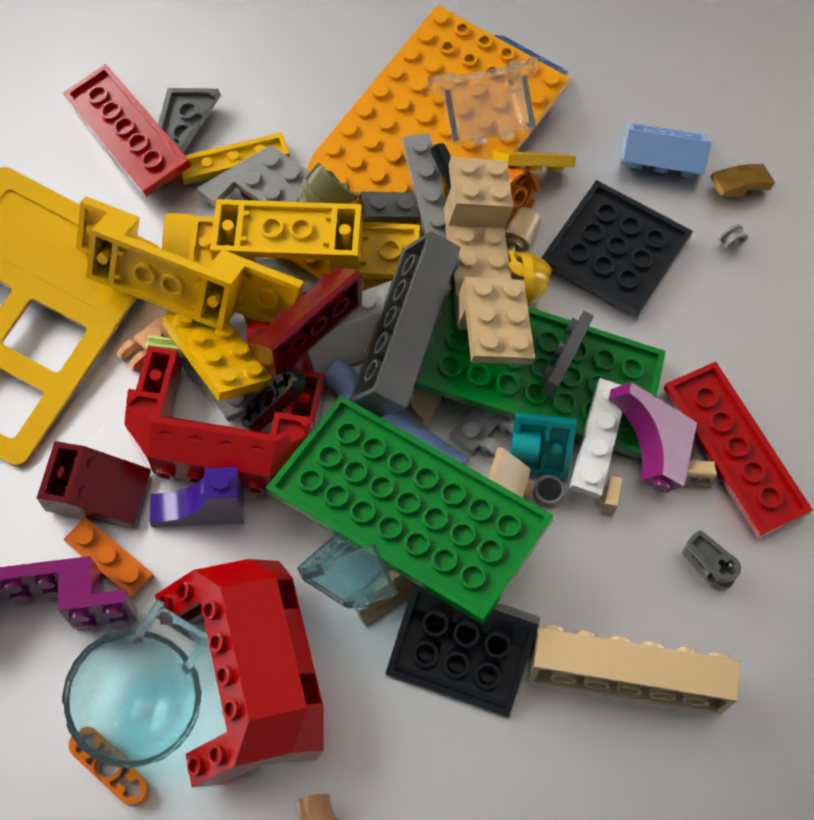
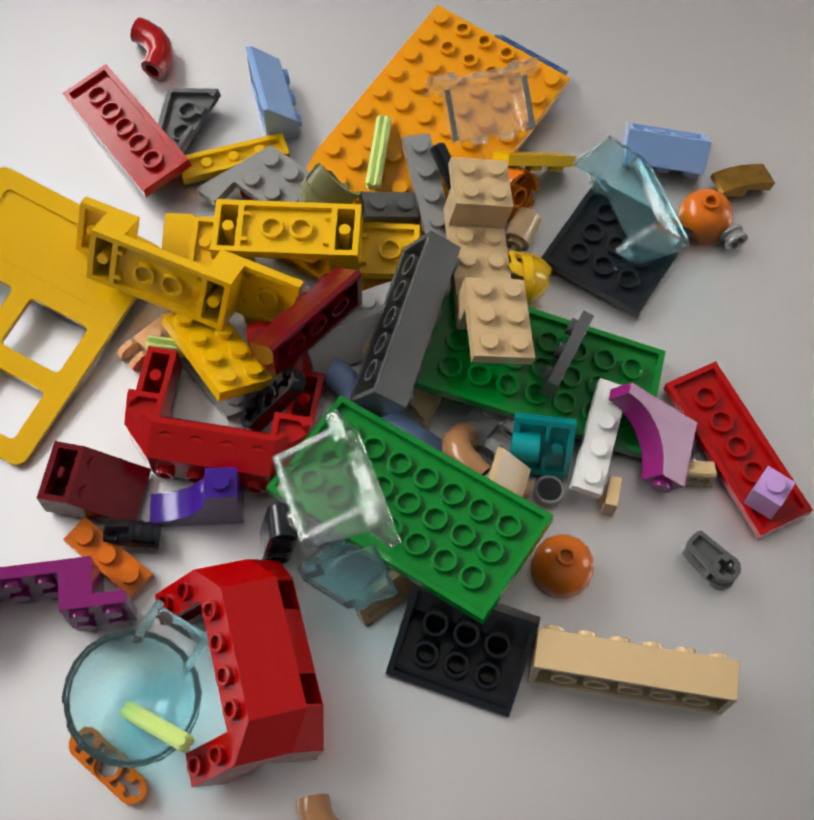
(132, 533): none -> black hinge
(157, 45): none -> red cylinder
(157, 726): none -> yellowish green axle
(272, 95): none -> light blue slope
(277, 535): none -> black beam
(333, 488): none -> clear windscreen
(378, 152): none -> yellowish green axle
(460, 444): none -> medium nougat cylinder
(562, 566): none -> orange cylinder
(636, 199): none -> clear light blue windscreen
(706, 214): none -> orange cylinder
(769, 492): none -> lavender brick

